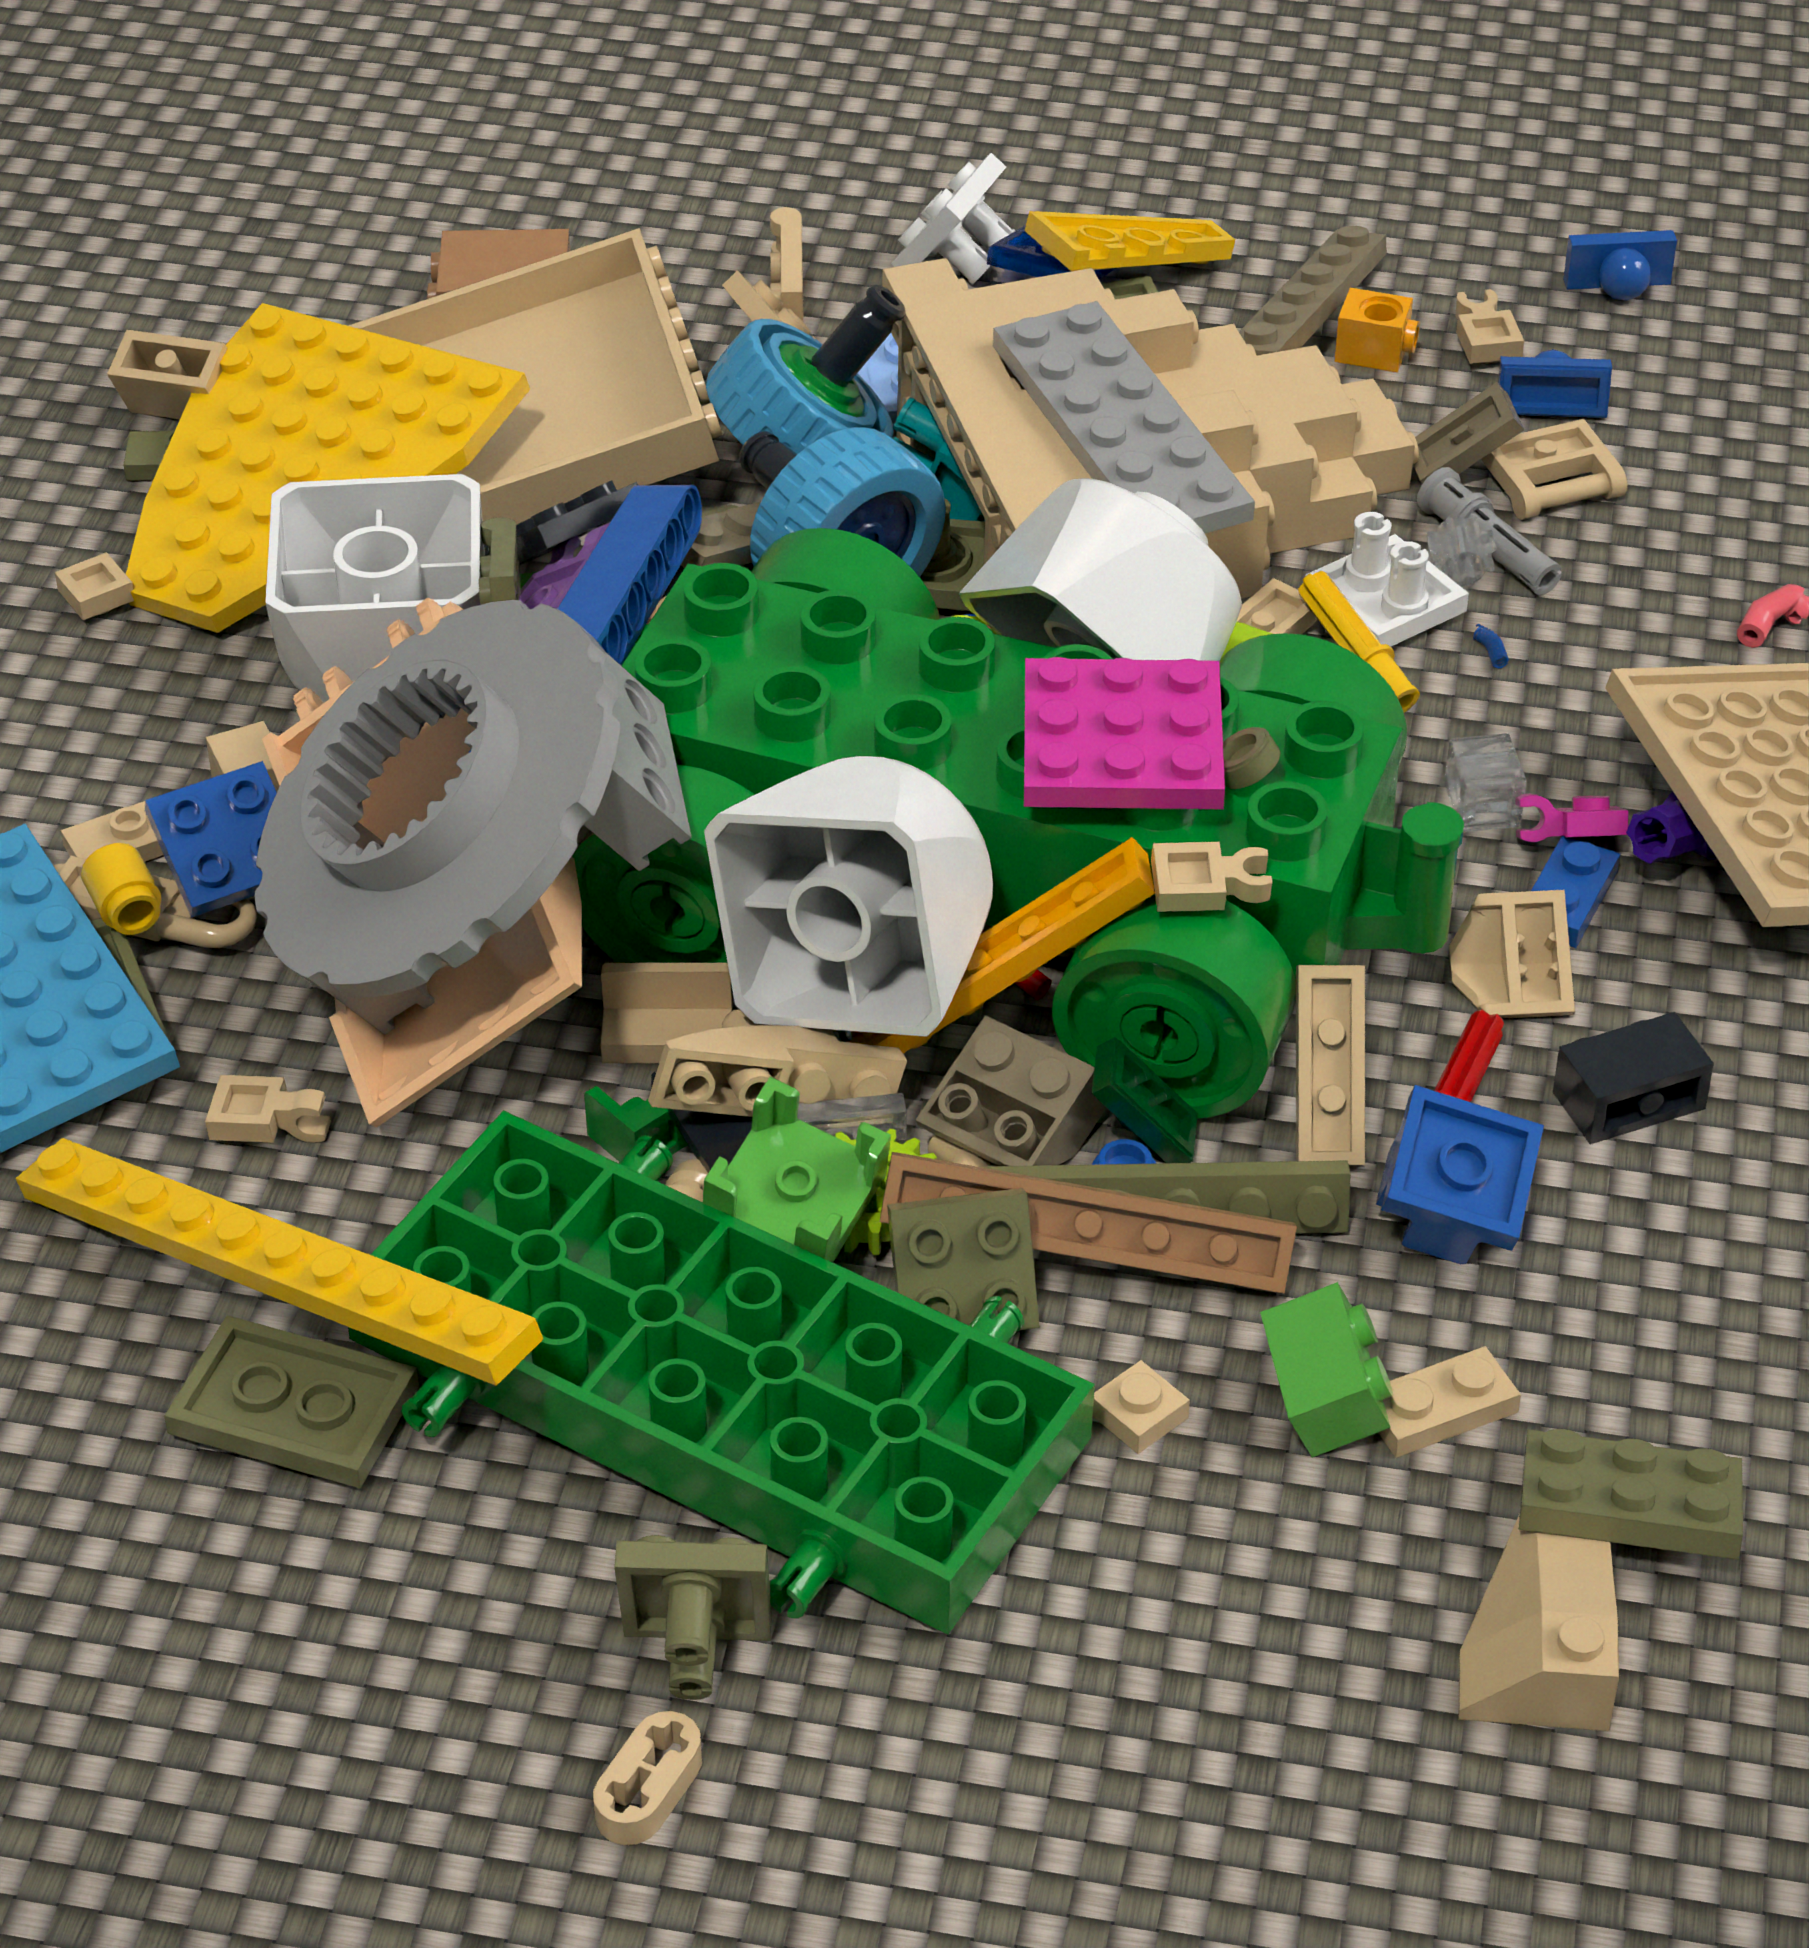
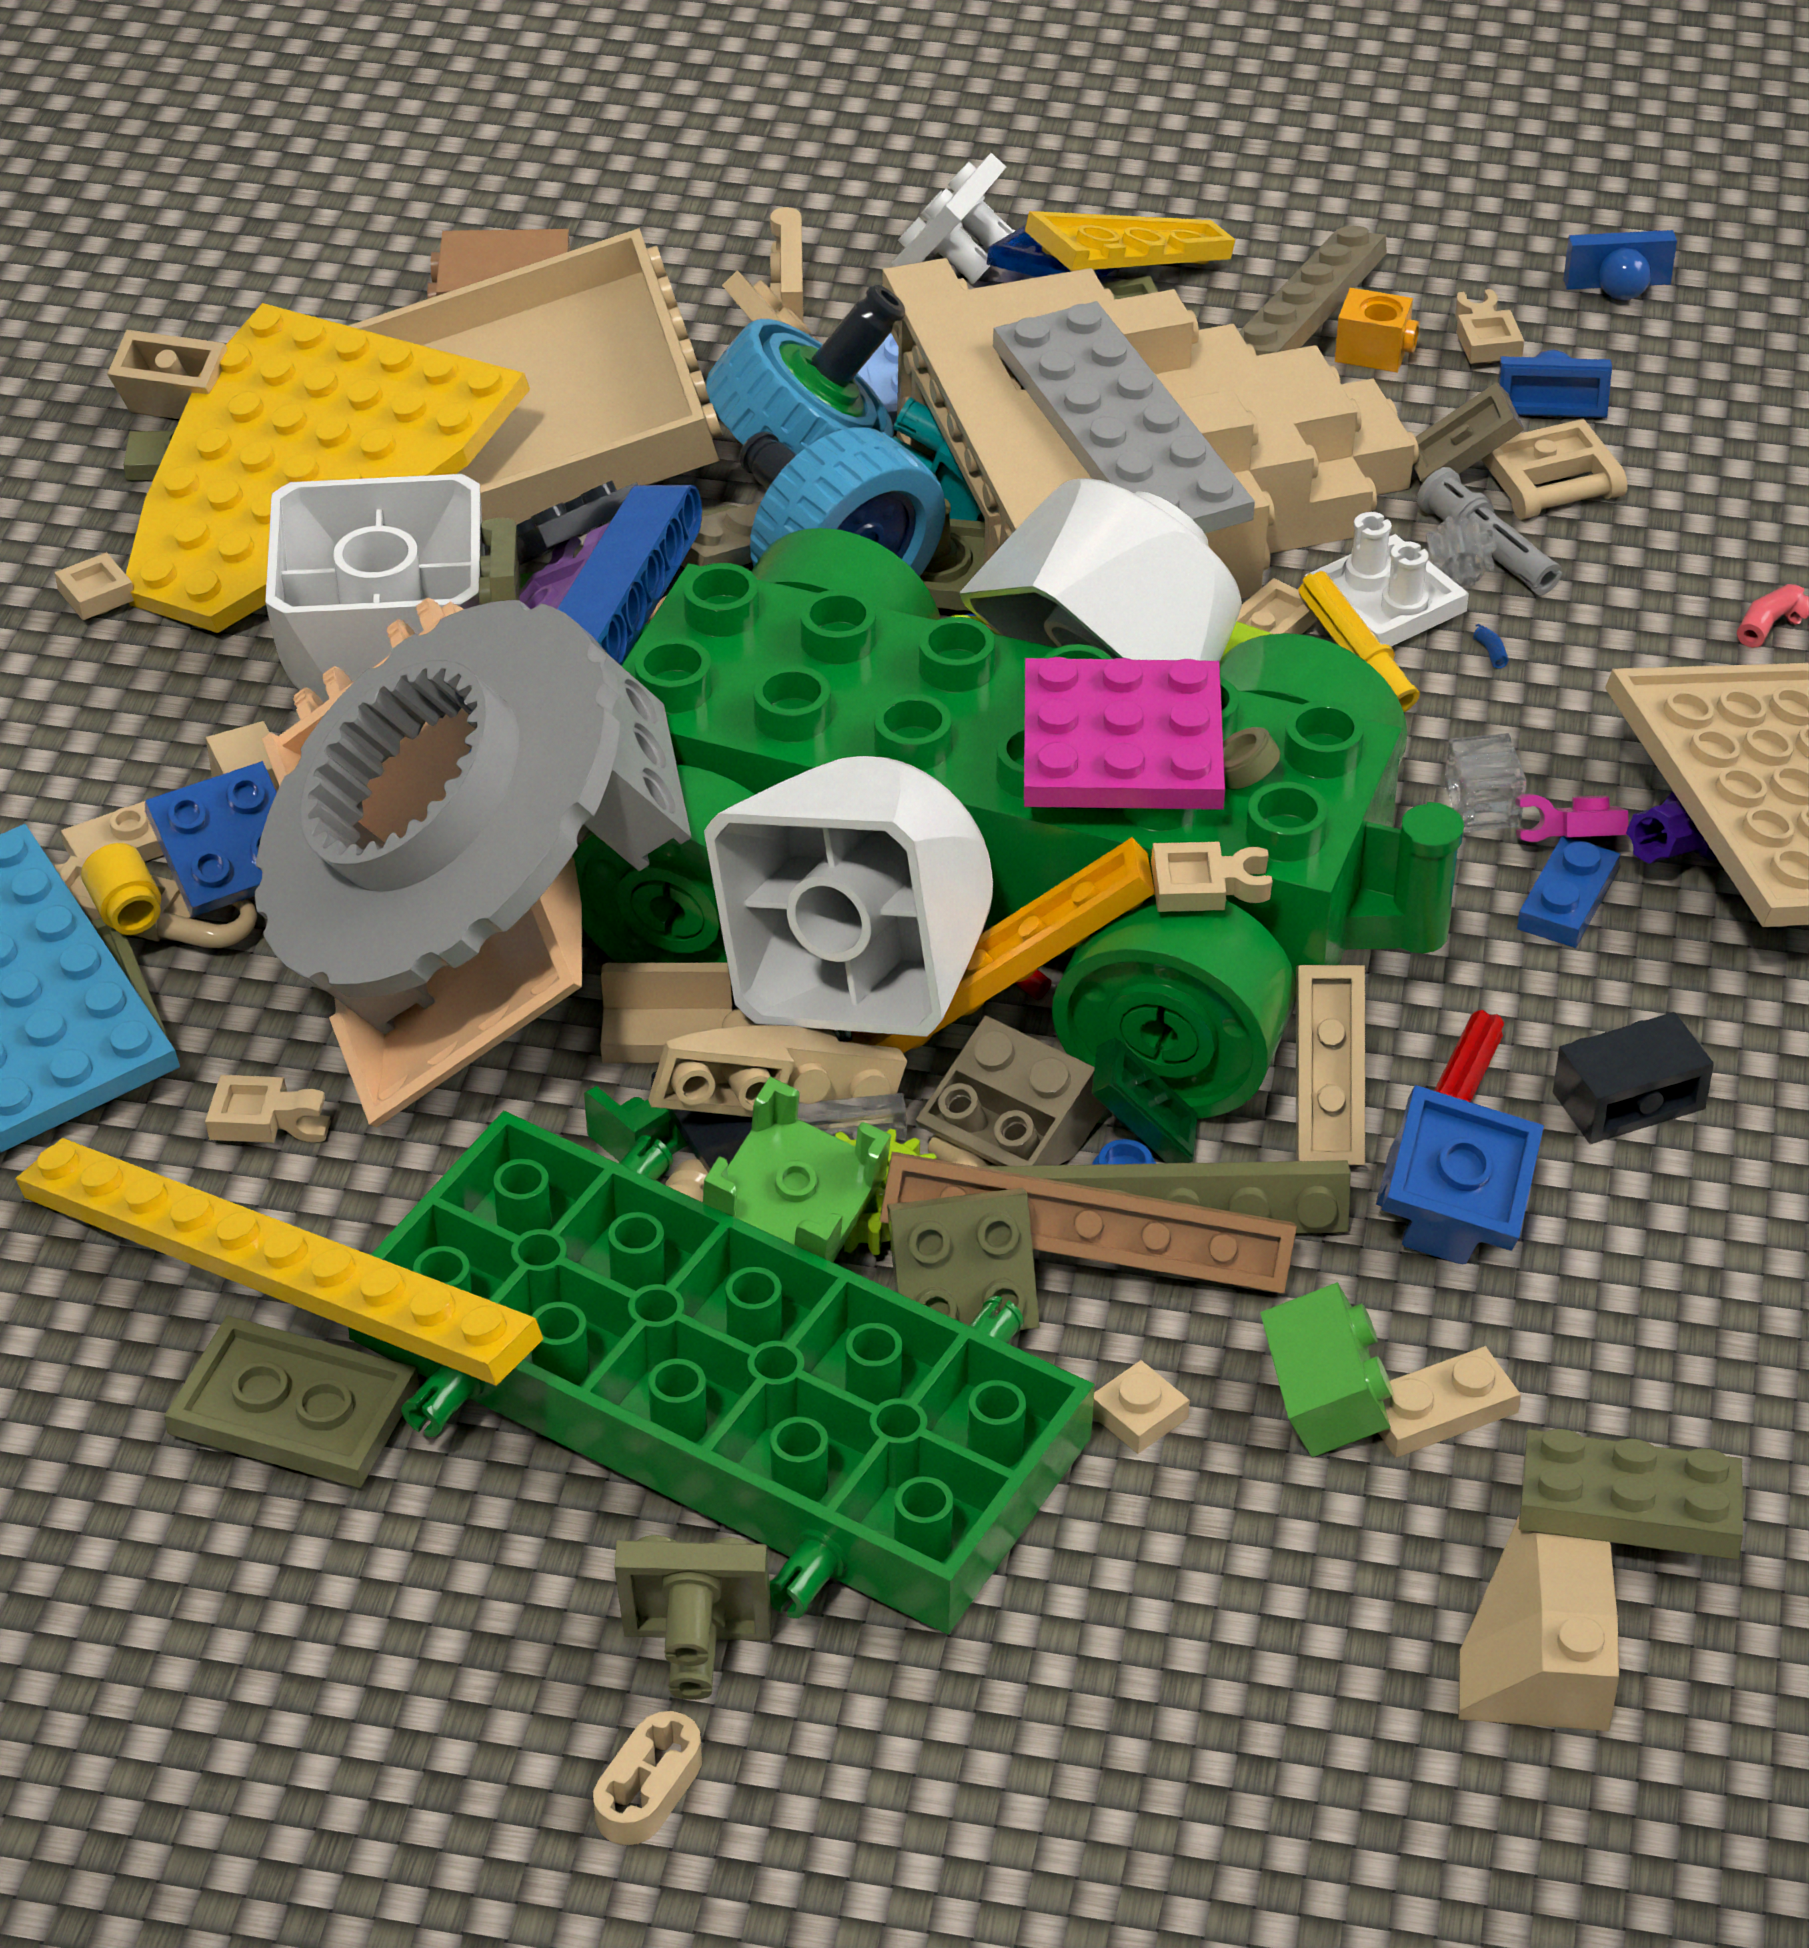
(1515, 955): tan slope -> none

